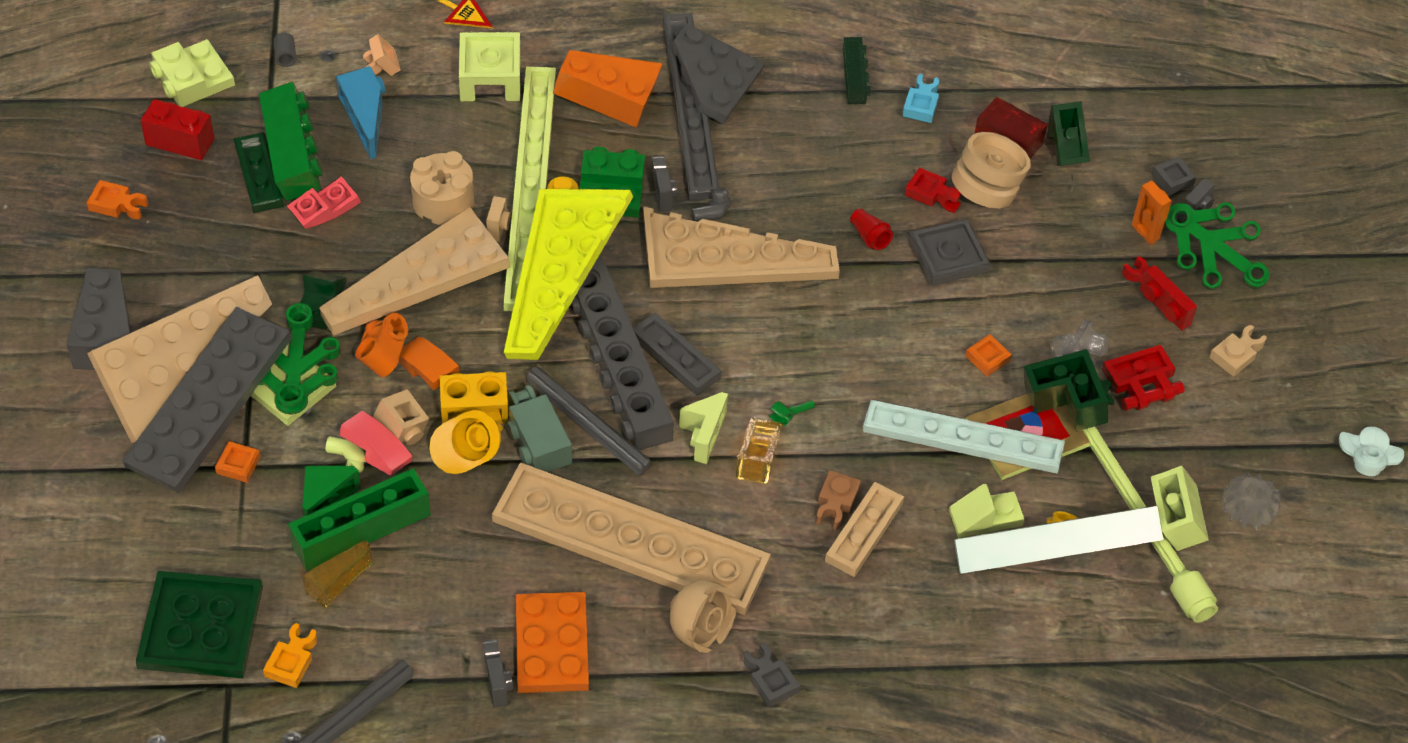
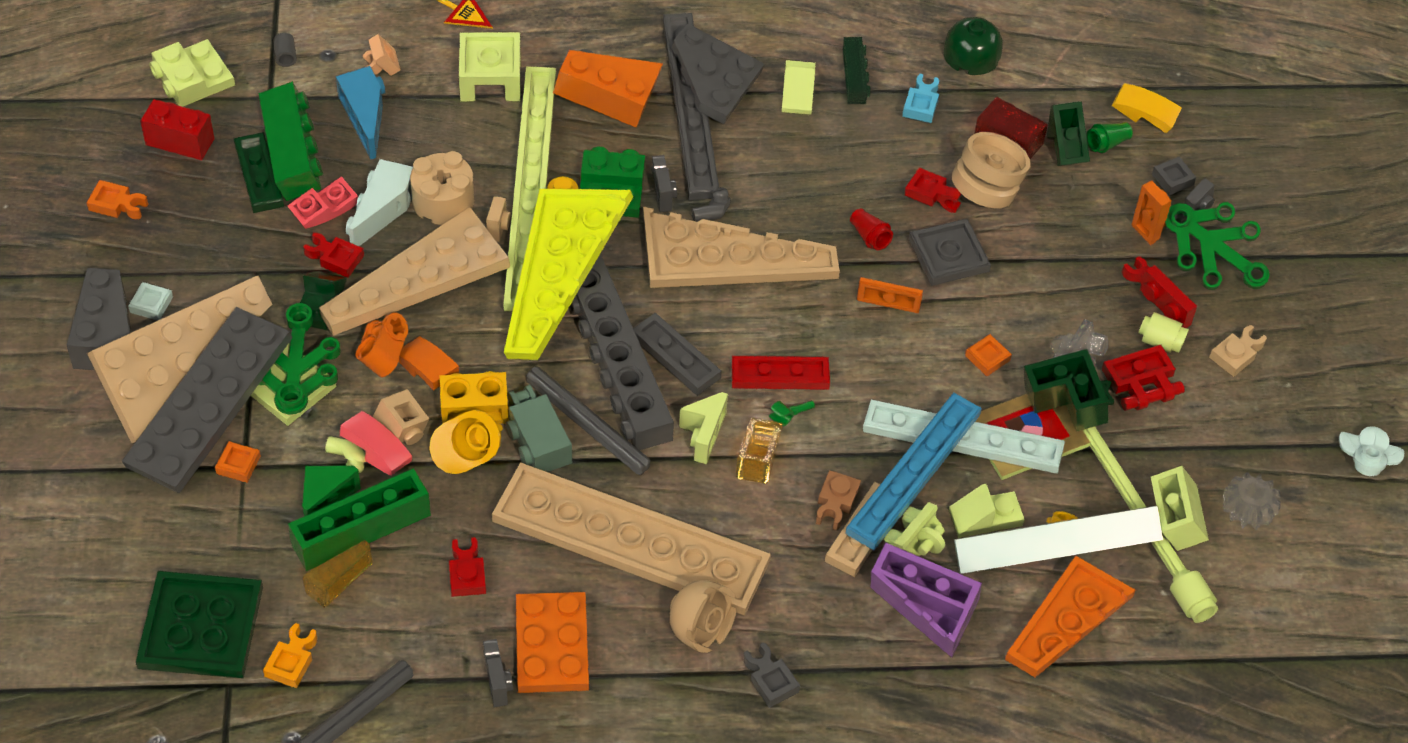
(150, 301): none -> light aqua tile
(337, 256): none -> red plate
(384, 200): none -> light aqua slope
(467, 571): none -> red plate
(780, 372): none -> red tile
(798, 87): none -> yellowish green slope
(889, 295): none -> orange slope
(913, 471): none -> dark azure tile
(922, 532): none -> yellowish green hips
(926, 595): none -> medium lavender wedge
(973, 46): none -> dark green cylinder
(1068, 614): none -> orange wing
(1107, 136): none -> green cone
(1140, 102): none -> yellow slope
(1164, 332): none -> yellowish green brick

